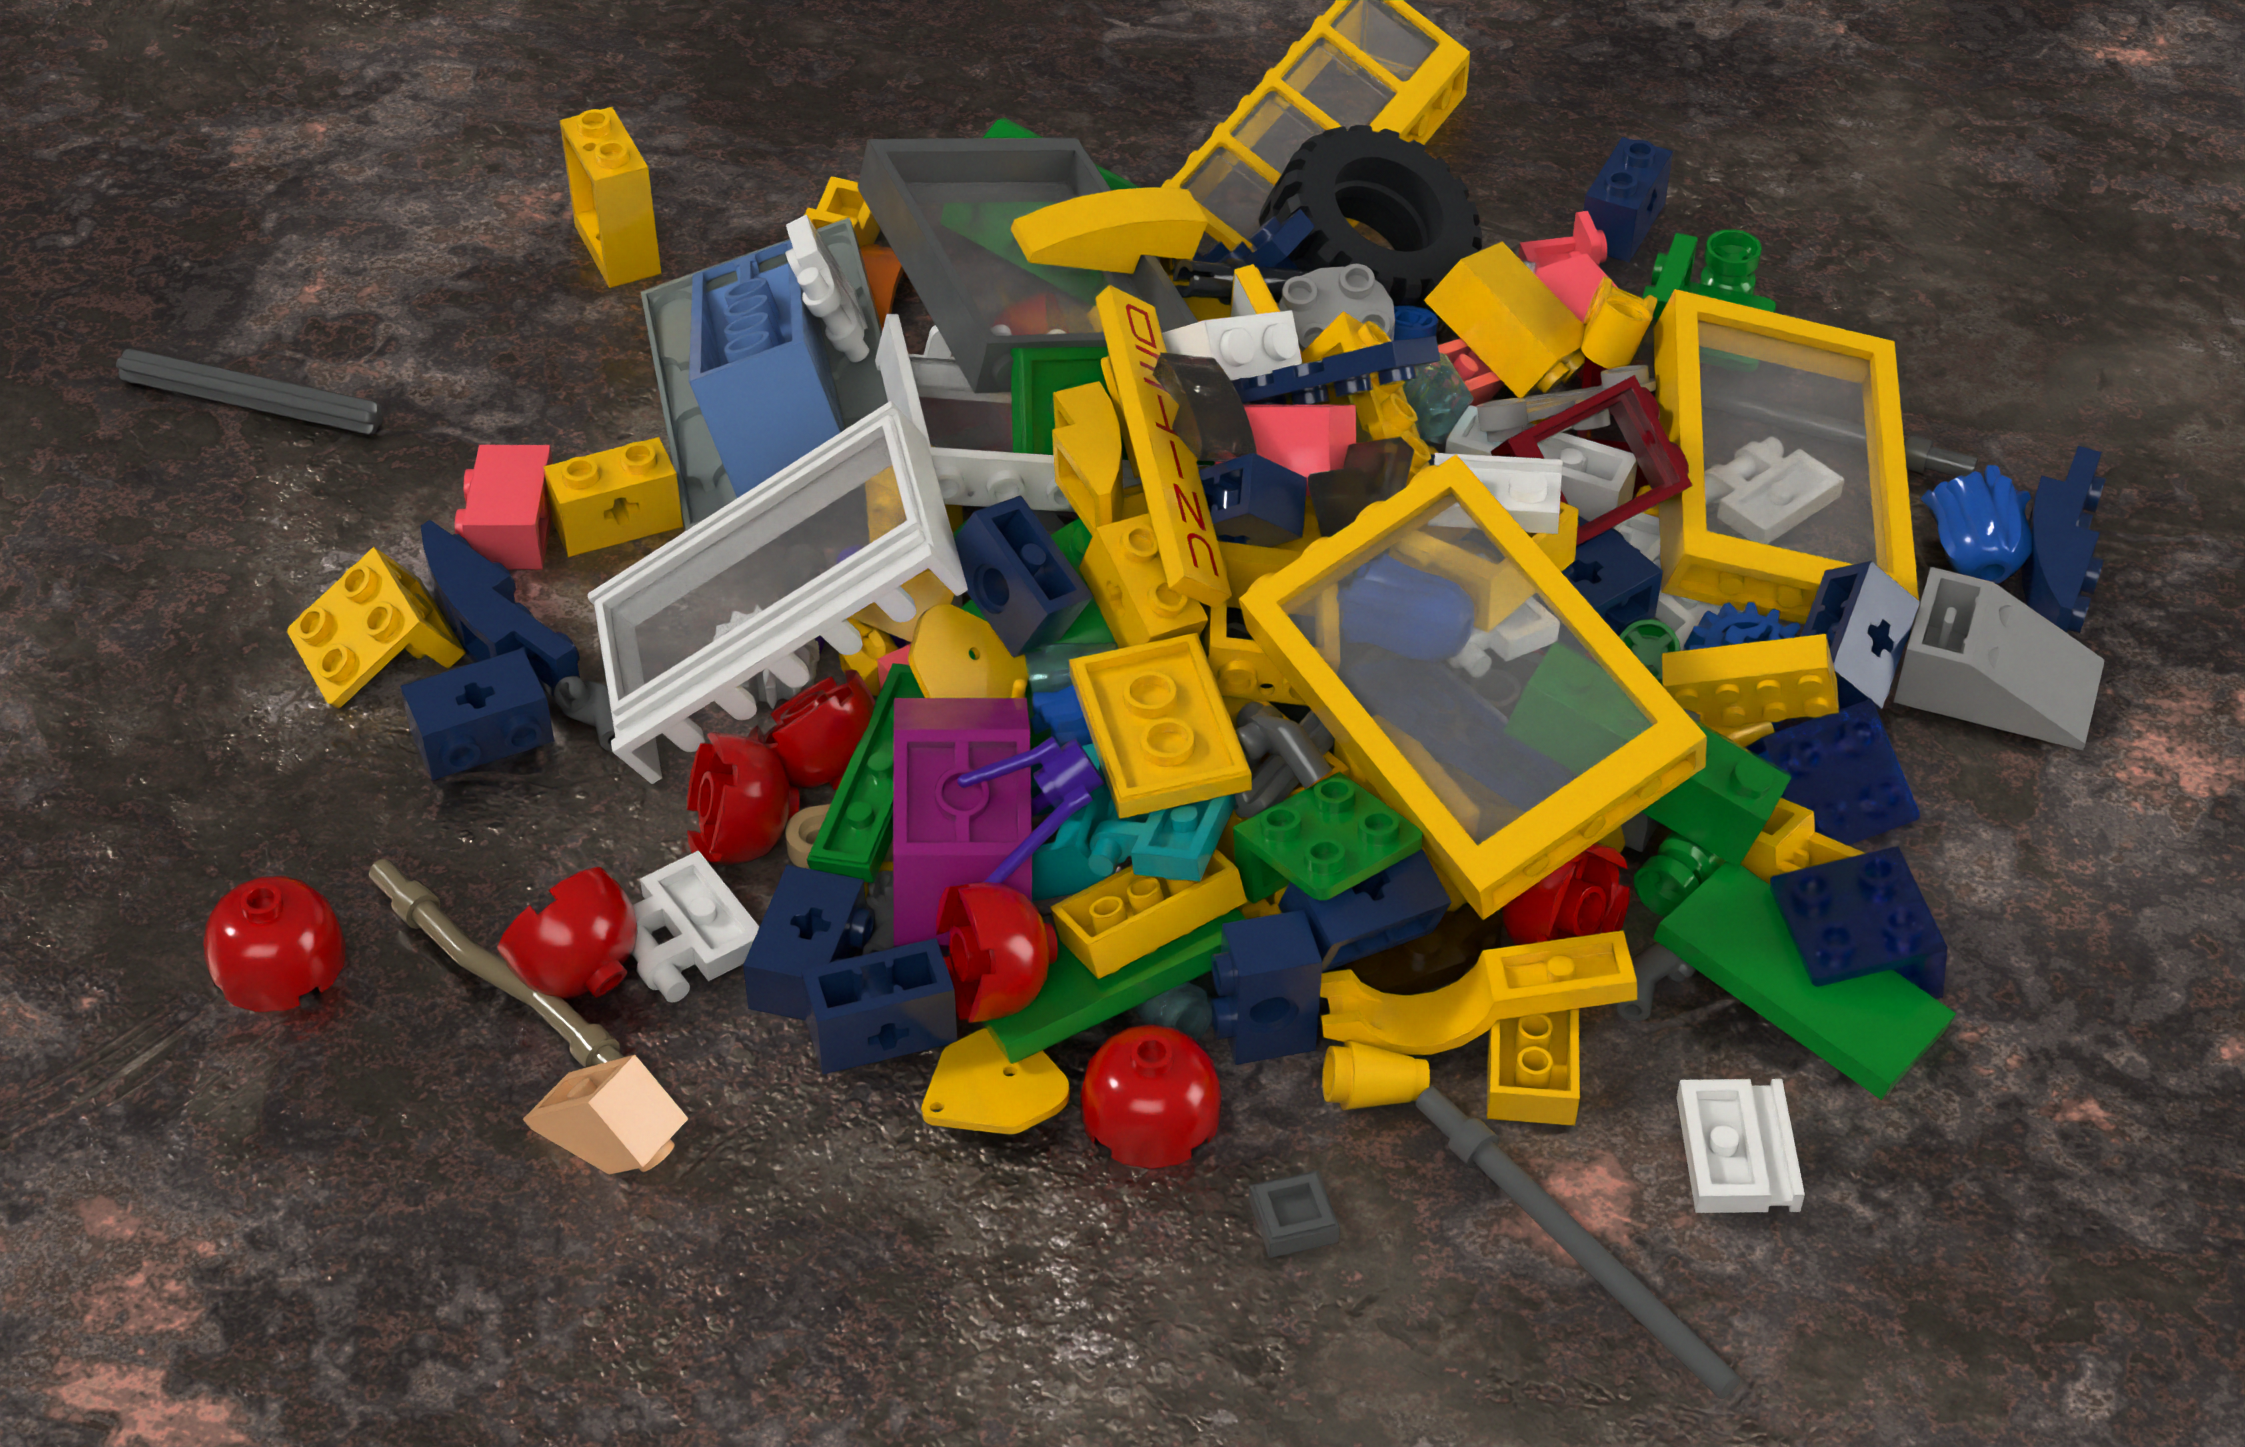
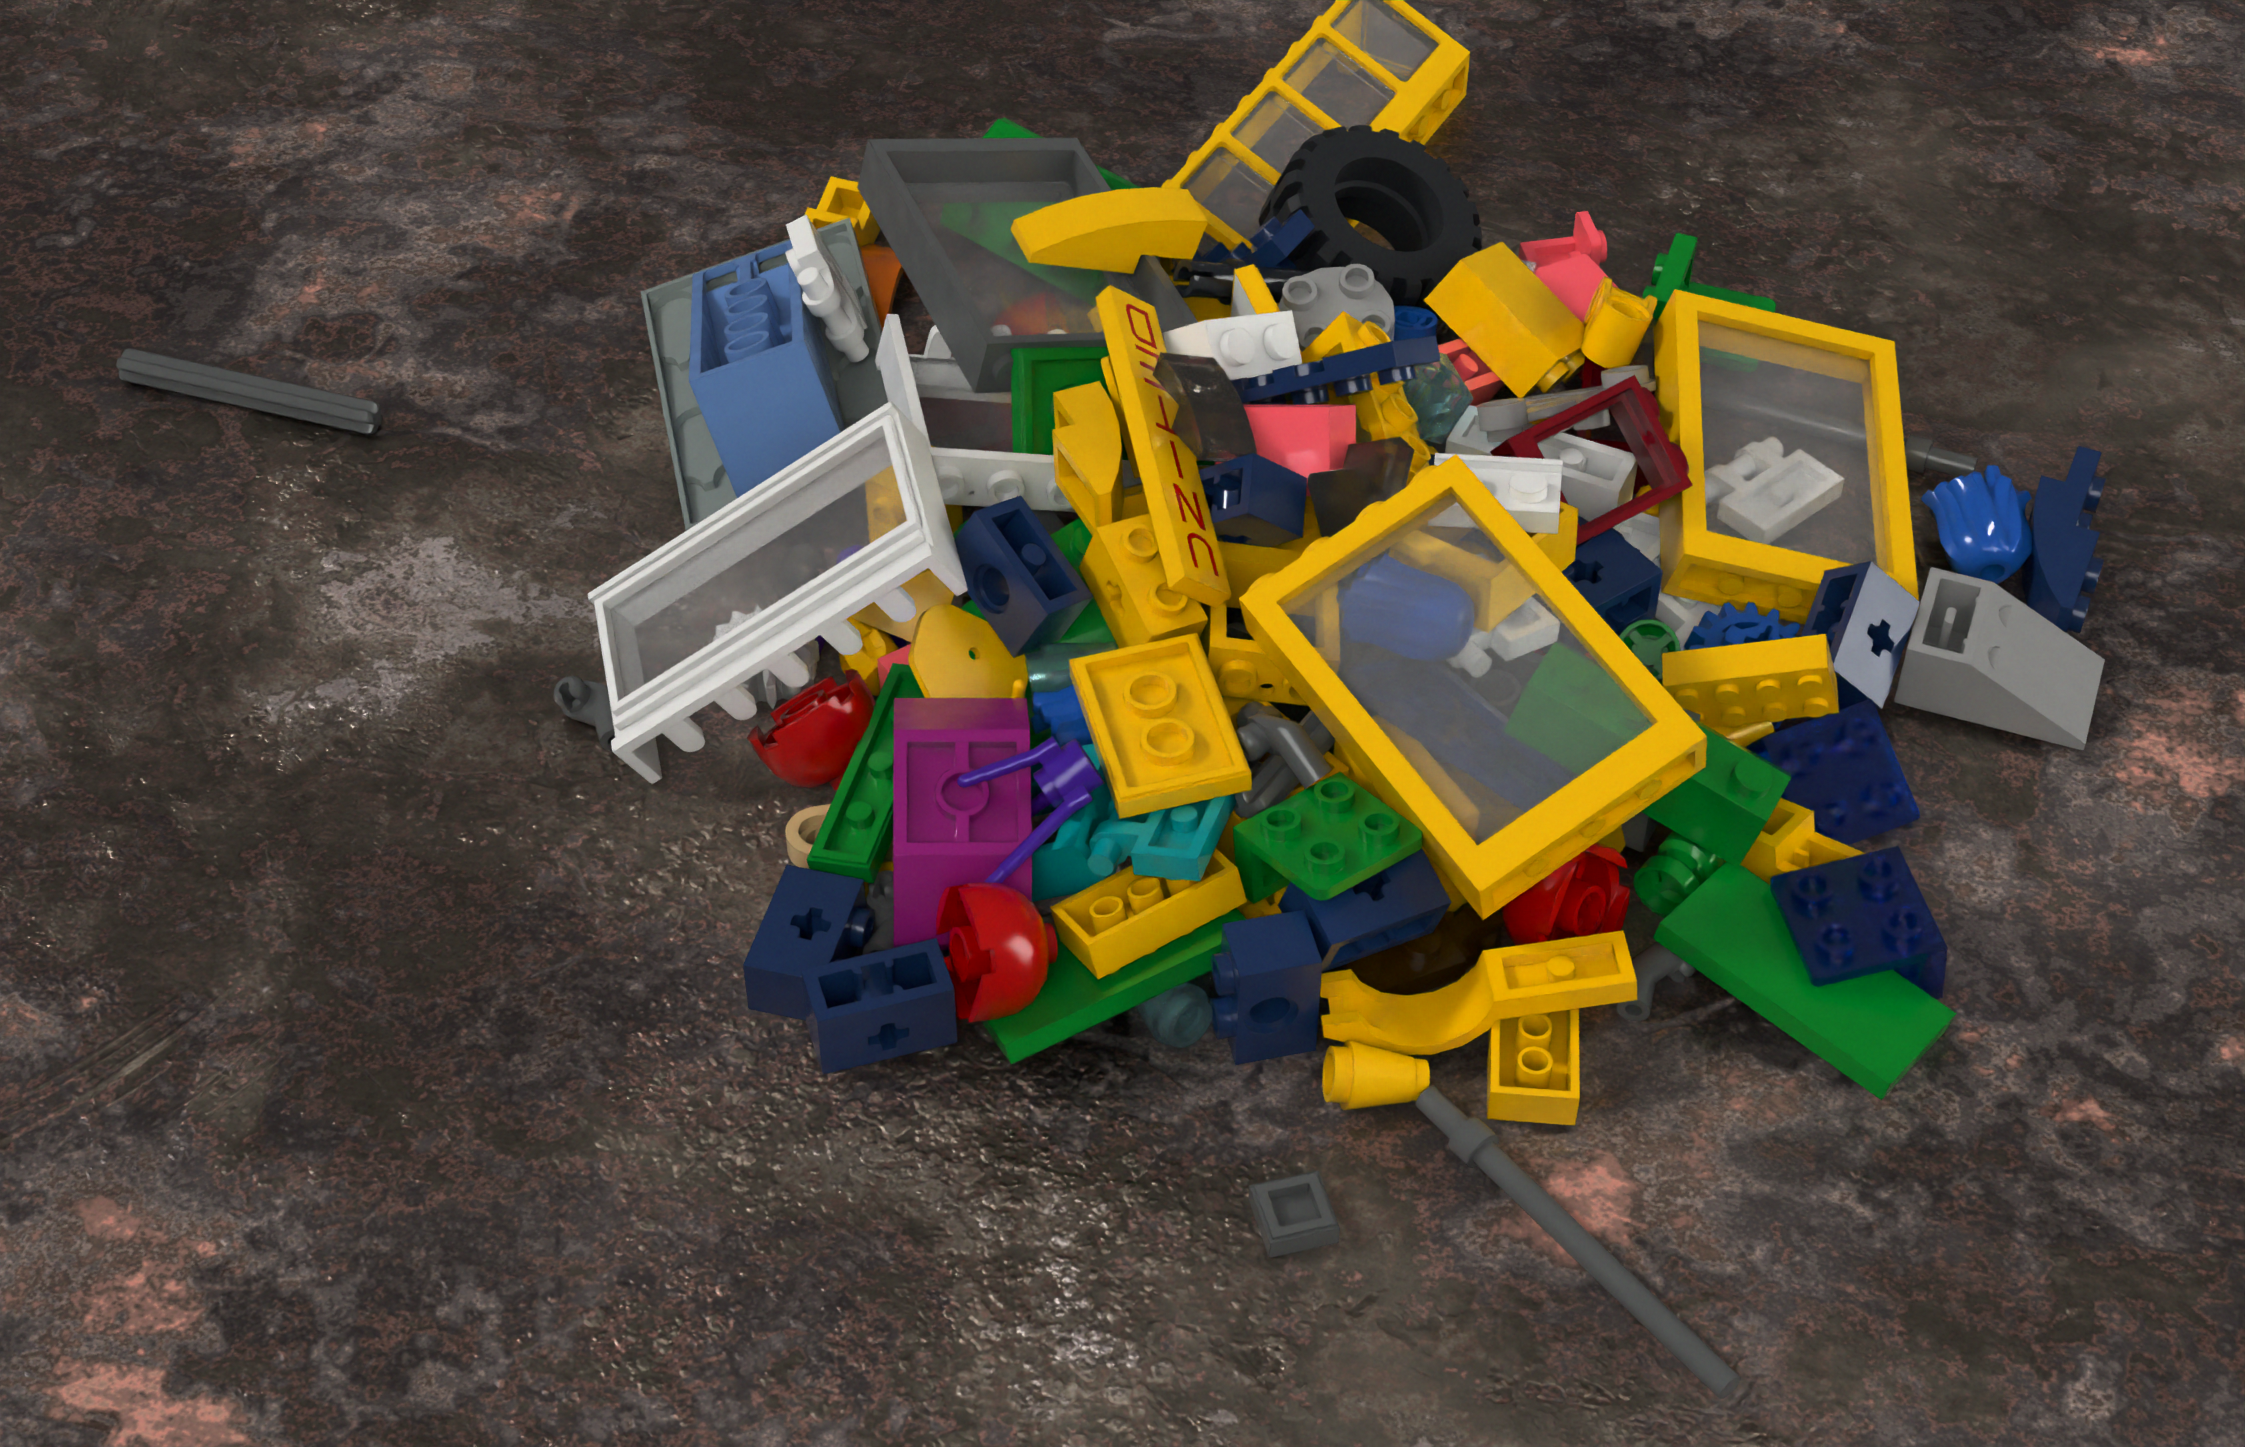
(273, 943): red cylinder -> none
(367, 623): yellow bracket -> none
(421, 909): dark tan bar -> none
(477, 713): dark blue brick -> none
(482, 609): dark blue slope -> none
(507, 505): coral brick -> none
(575, 940): red cylinder -> none
(610, 1116): light nougat slope -> none
(611, 196): yellow window -> none
(613, 496): yellow brick -> none
(701, 915): white plate -> none
(739, 799): red cylinder -> none
(979, 1096): yellow piece -> none
(1151, 1096): red cylinder -> none
(1629, 195): dark blue brick -> none
(1731, 260): green wheel -> none
(1739, 1146): white plate -> none

